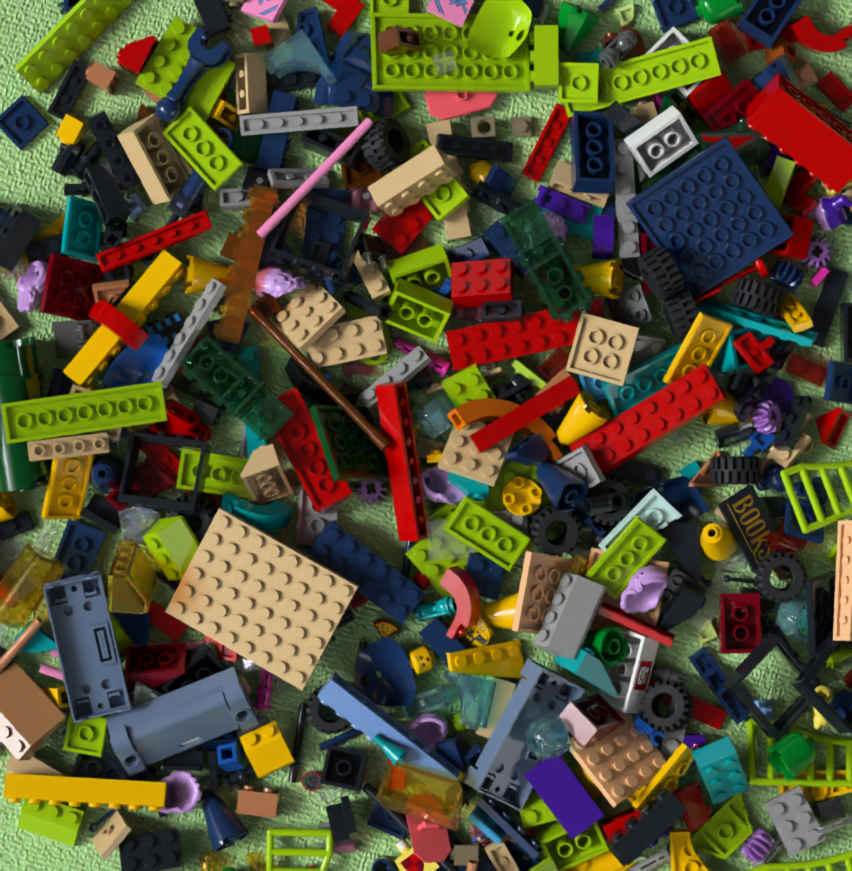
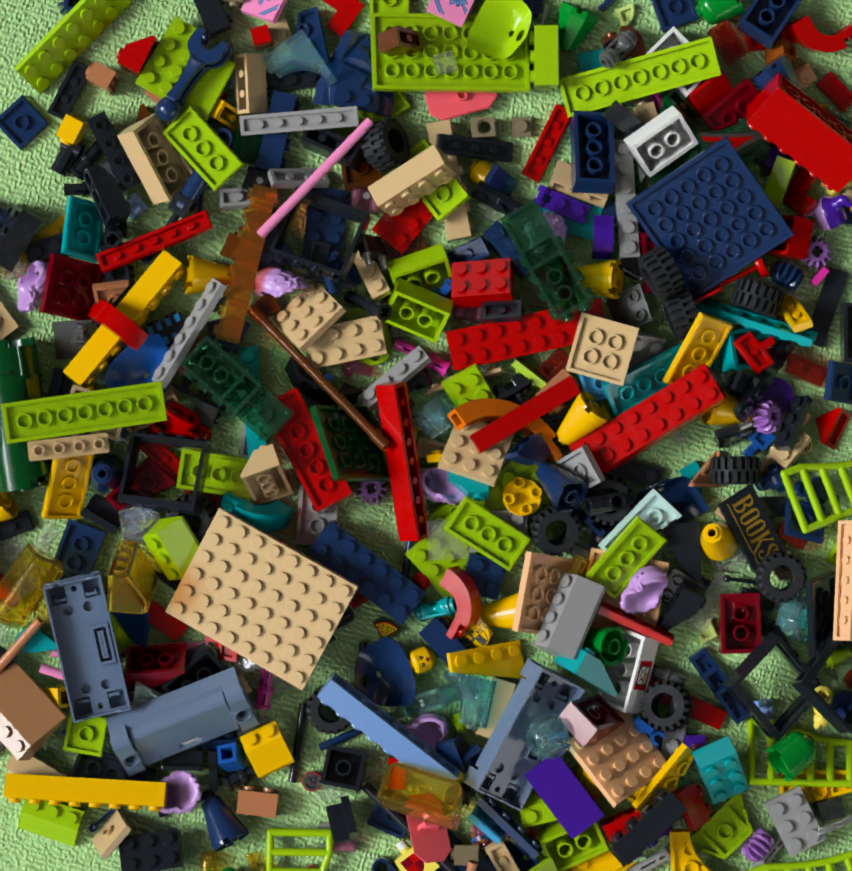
(394, 752): teal cone -> none
(578, 82): lime plate -> none
(780, 542): clear red cone -> none

